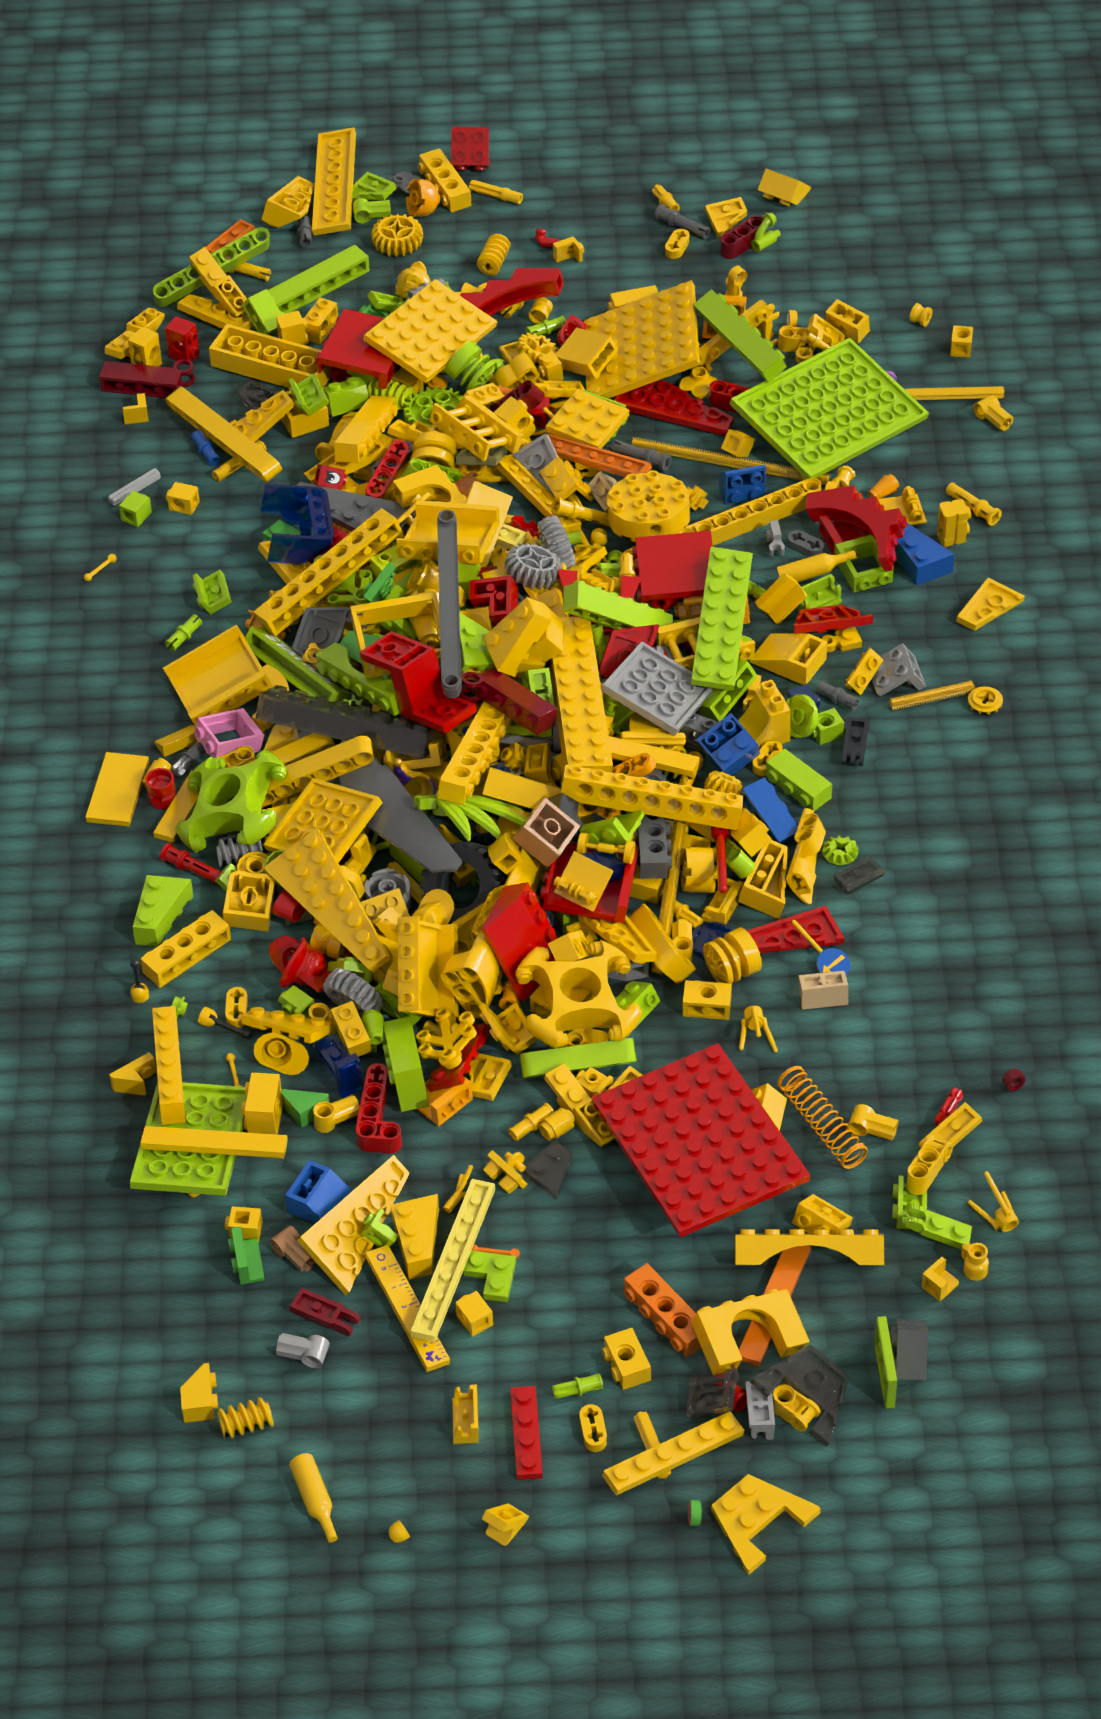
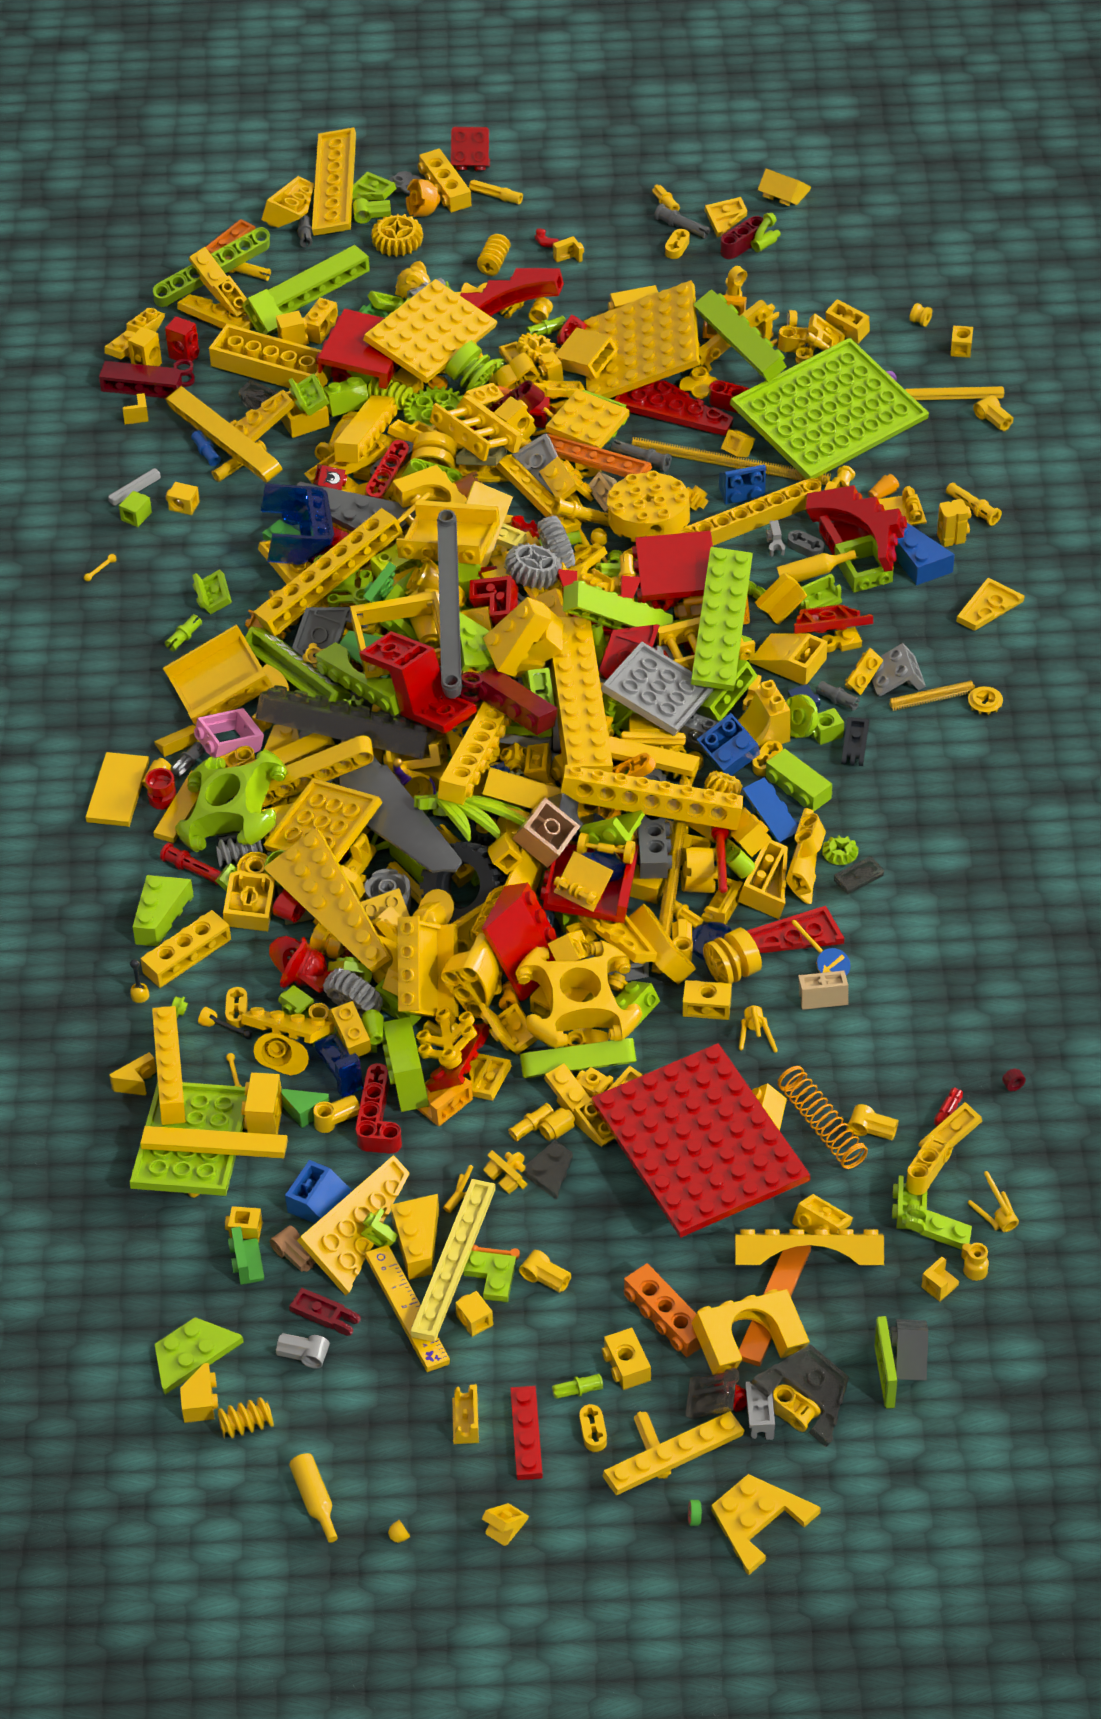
(189, 1348): none -> lime wing
(539, 1268): none -> yellow piece
(617, 981): none -> yellow plate

